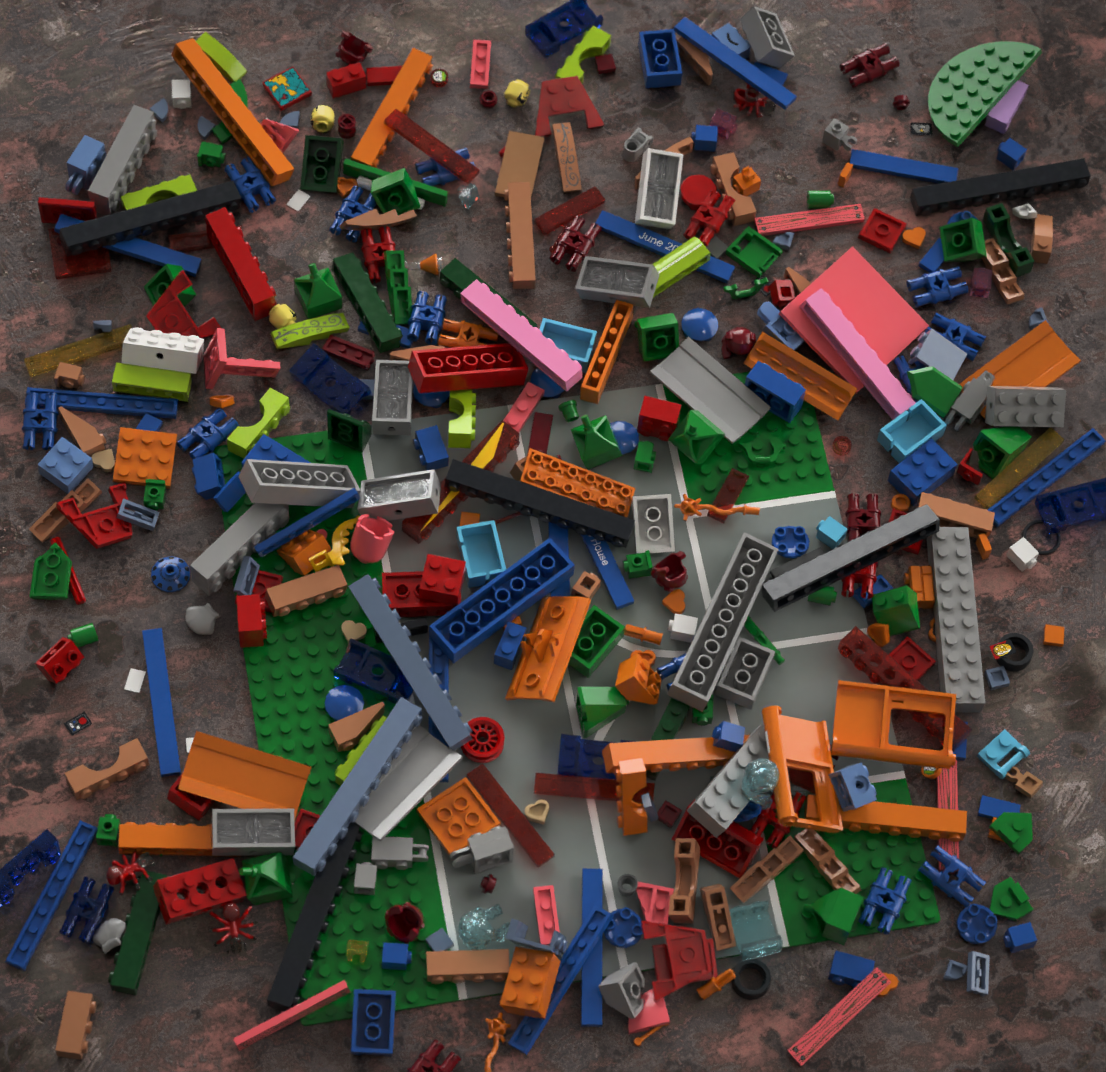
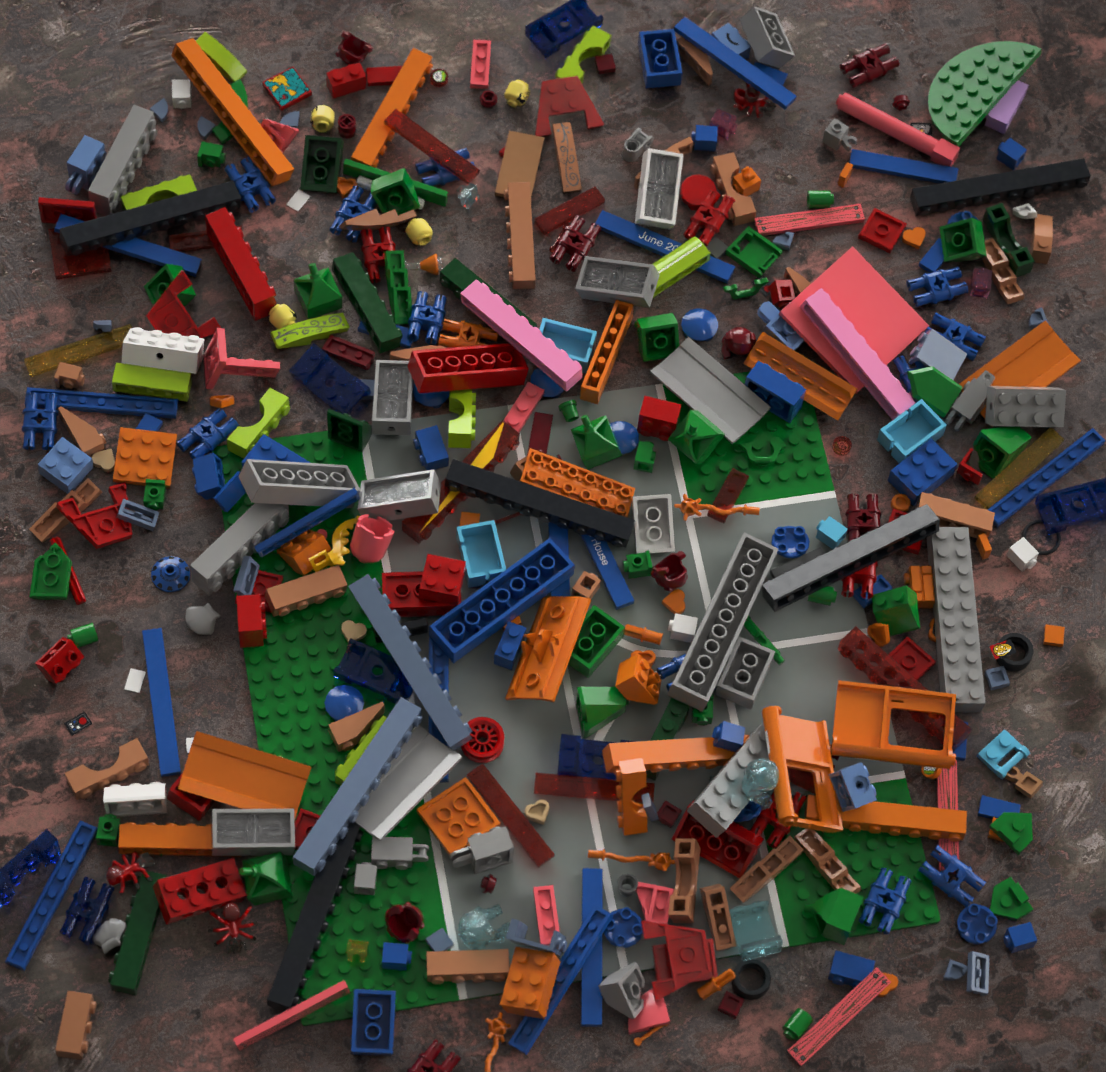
(135, 799): none -> white slope
(419, 231): none -> light yellow head
(660, 861): none -> orange piece
(731, 1004): none -> dark red tile
(797, 1024): none -> green brick
(940, 150): none -> coral brick

